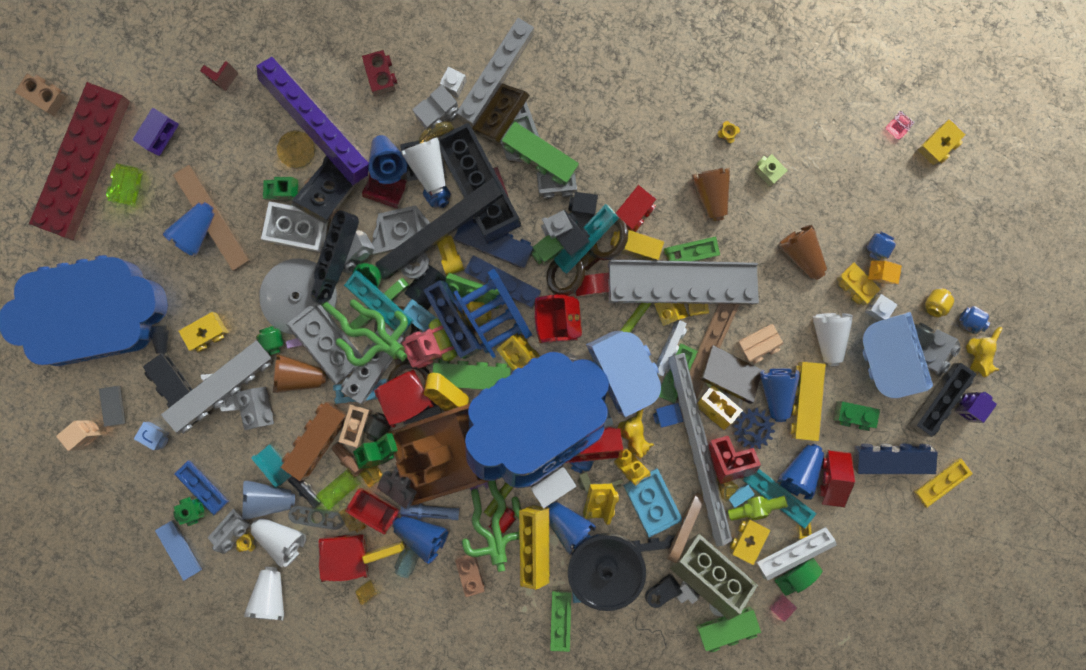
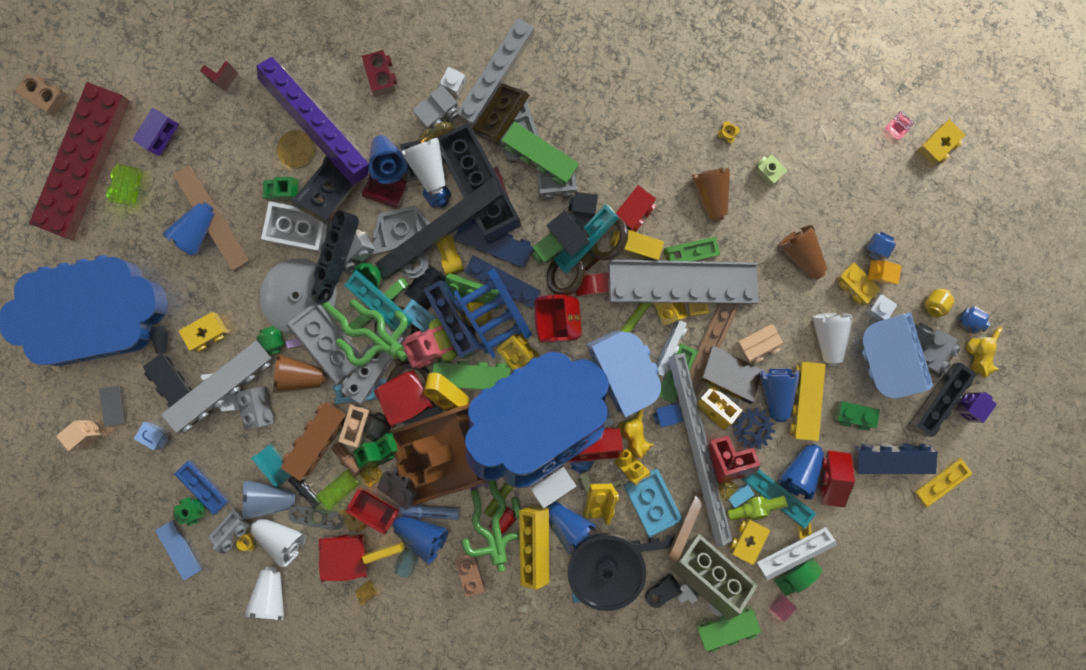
(556, 225): light grey bracket -> none
(560, 621): bright green plate -> none

